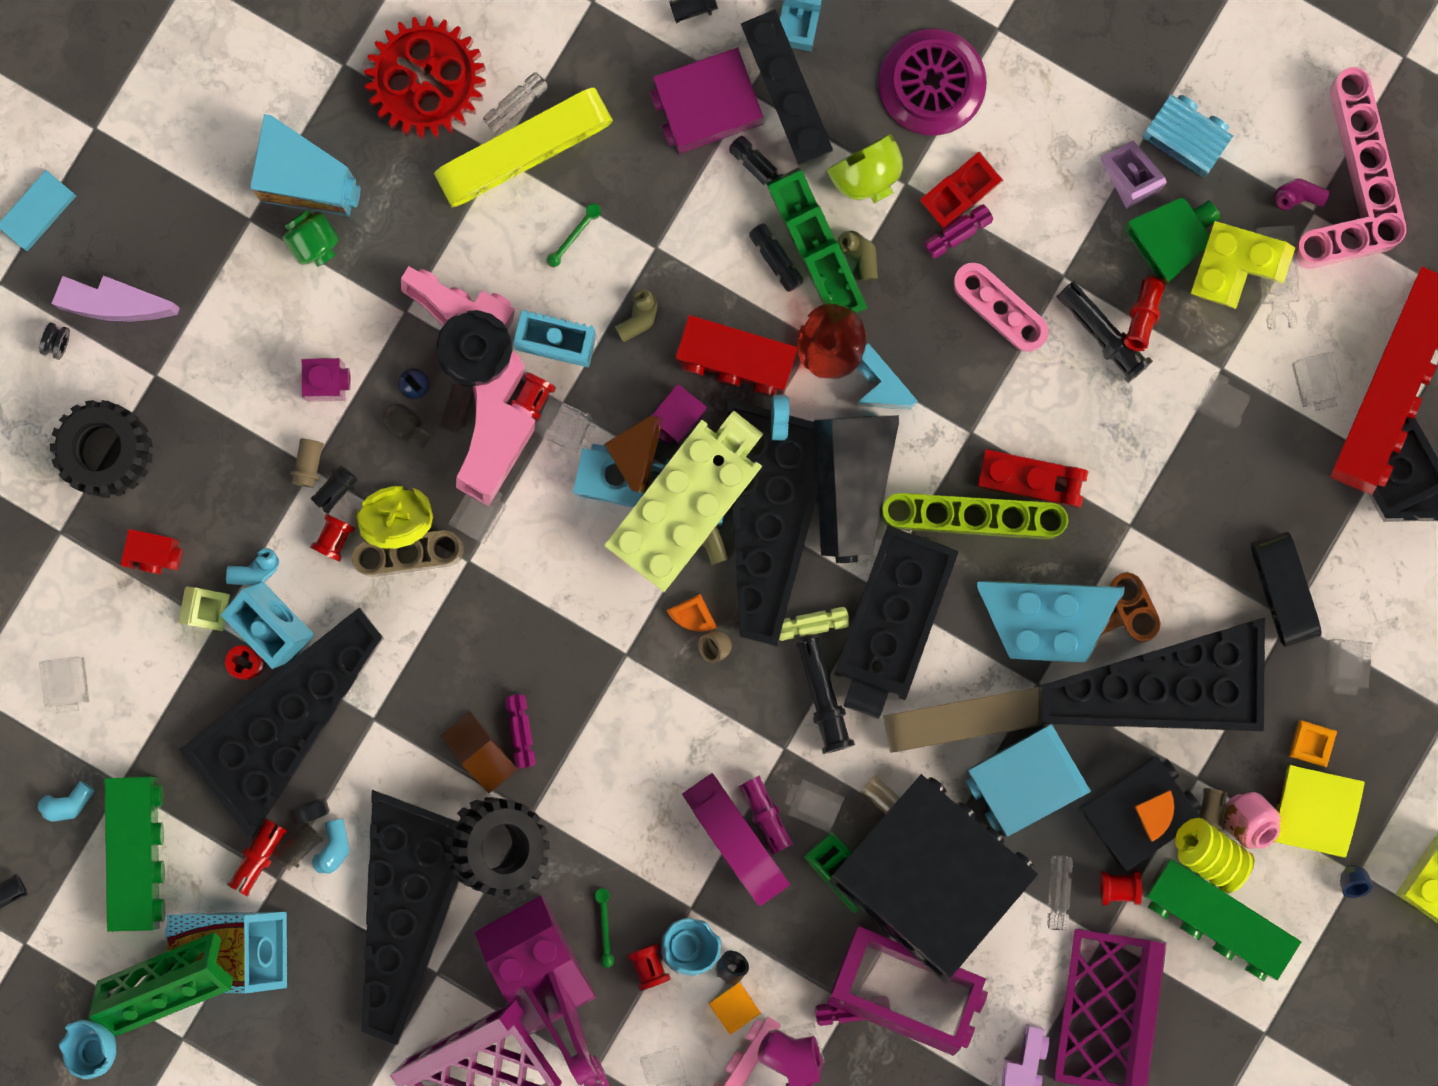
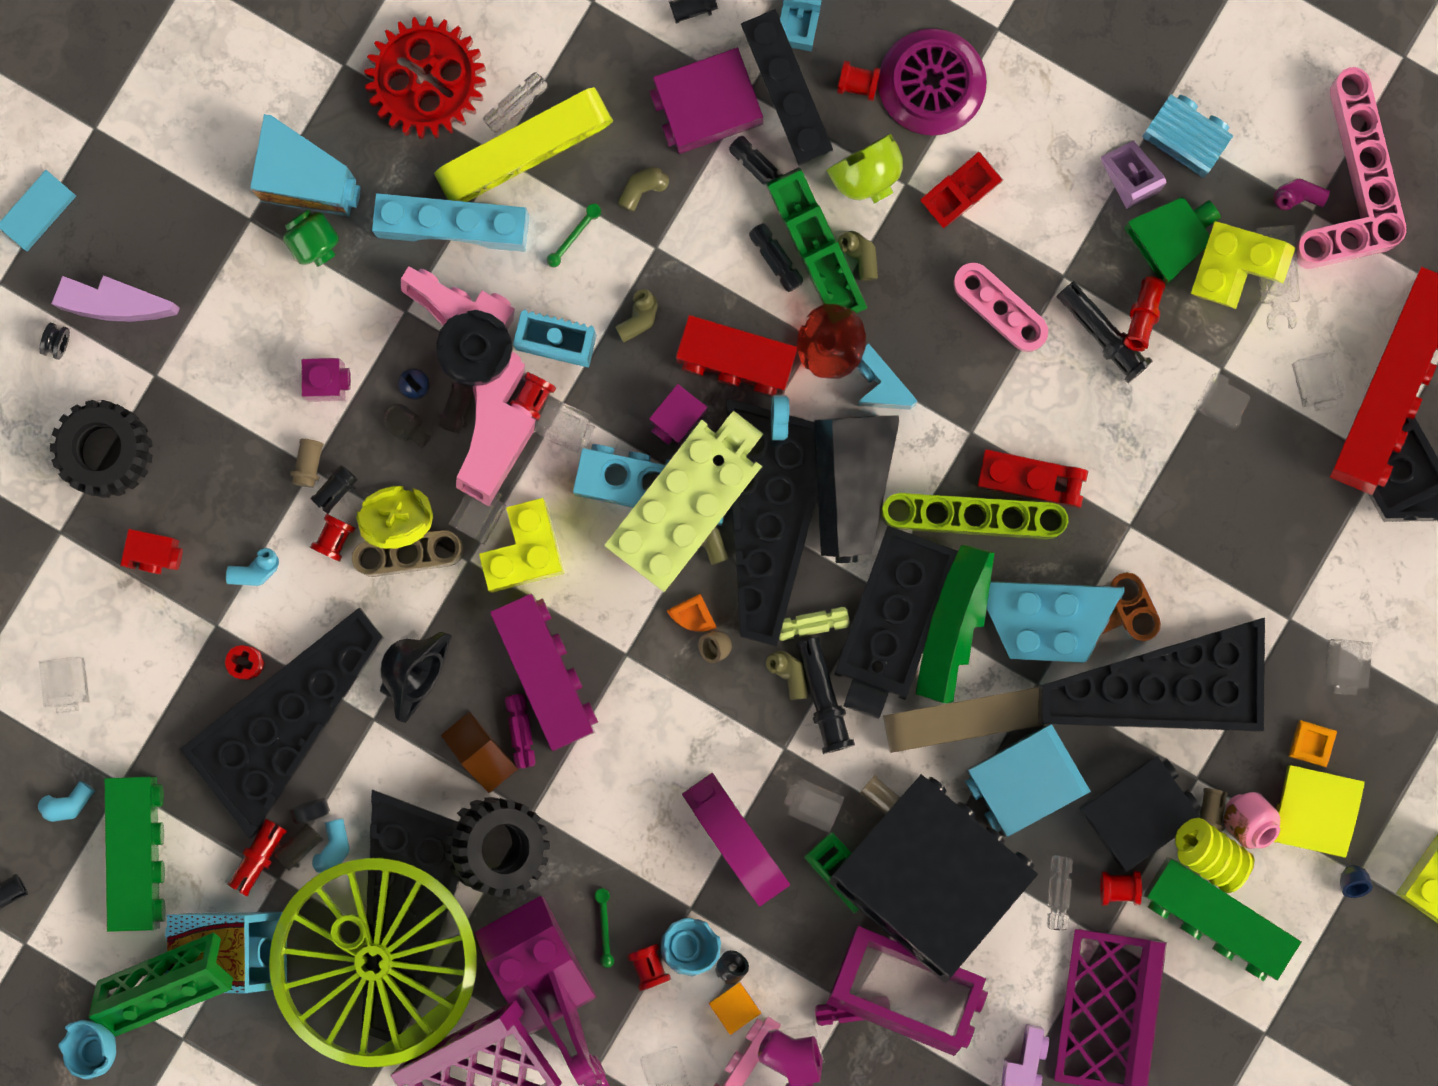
(203, 608): yellowish green slope -> none
(267, 625): medium azure brick -> none
(411, 671): none -> black hat
(428, 1029): none -> lime piece
(468, 222): none -> medium azure arch
(533, 555): none -> neon yellow brick
(543, 672): none -> magenta brick
(635, 451): reddish brown slope -> none
(642, 182): none -> olive arm
(765, 814): magenta pin -> none
(791, 670): none -> olive arm
(858, 80): none -> red bush
(957, 613): none -> green slope
(958, 231): magenta axle -> none
(1156, 814): orange tile -> none
(1286, 589): black beam -> none

